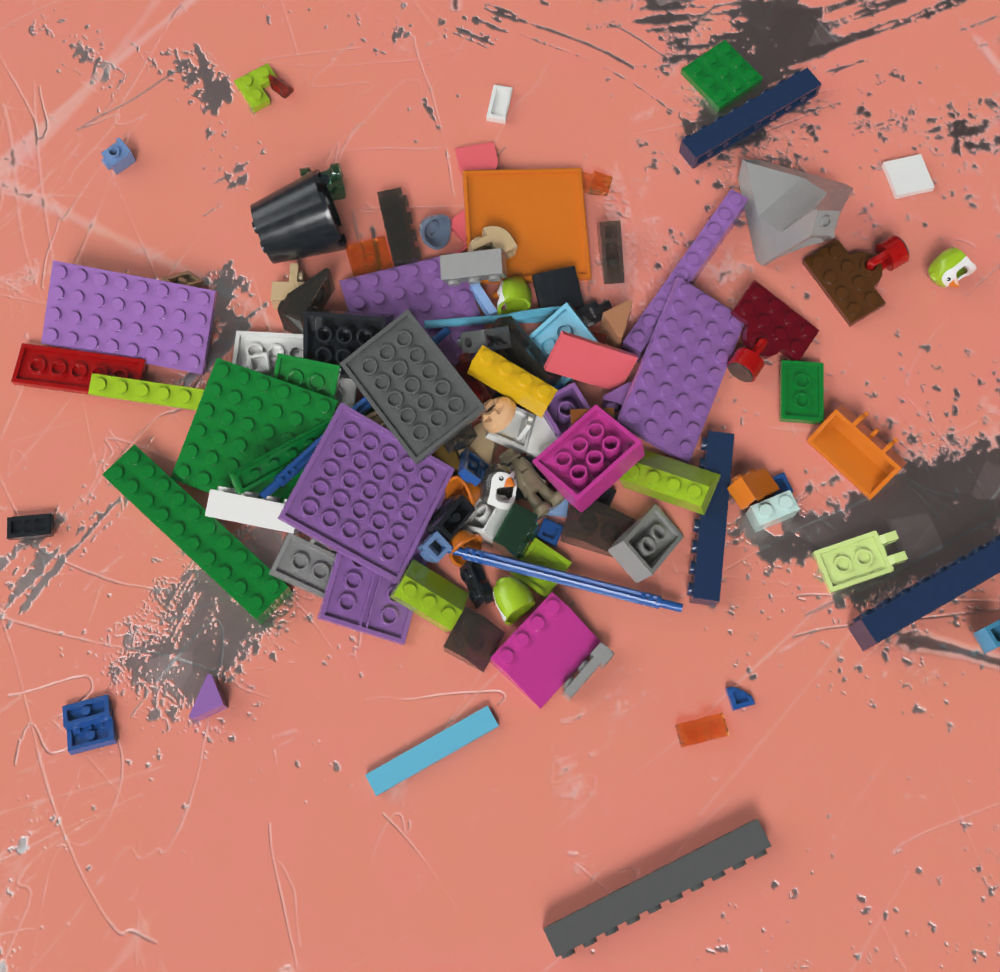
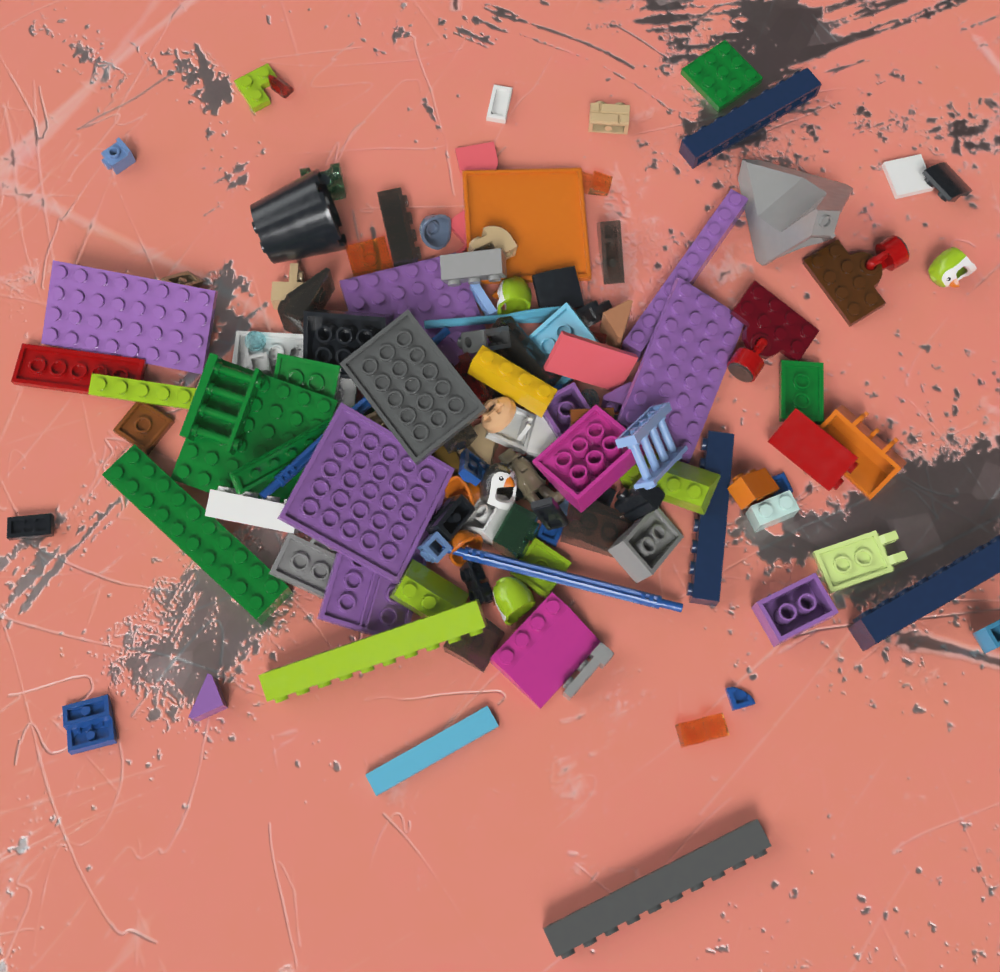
(143, 426): none -> dark orange tile
(207, 387): none -> green fence
(255, 341): none -> clear light blue plate
(373, 650): none -> lime brick
(549, 513): none -> black plate
(591, 397): none -> clear light blue plate
(609, 118): none -> tan brick
(638, 502): none -> black brick
(639, 432): none -> light blue fence
(794, 609): none -> medium lavender brick
(813, 450): none -> red panel
(946, 182): none -> black slope

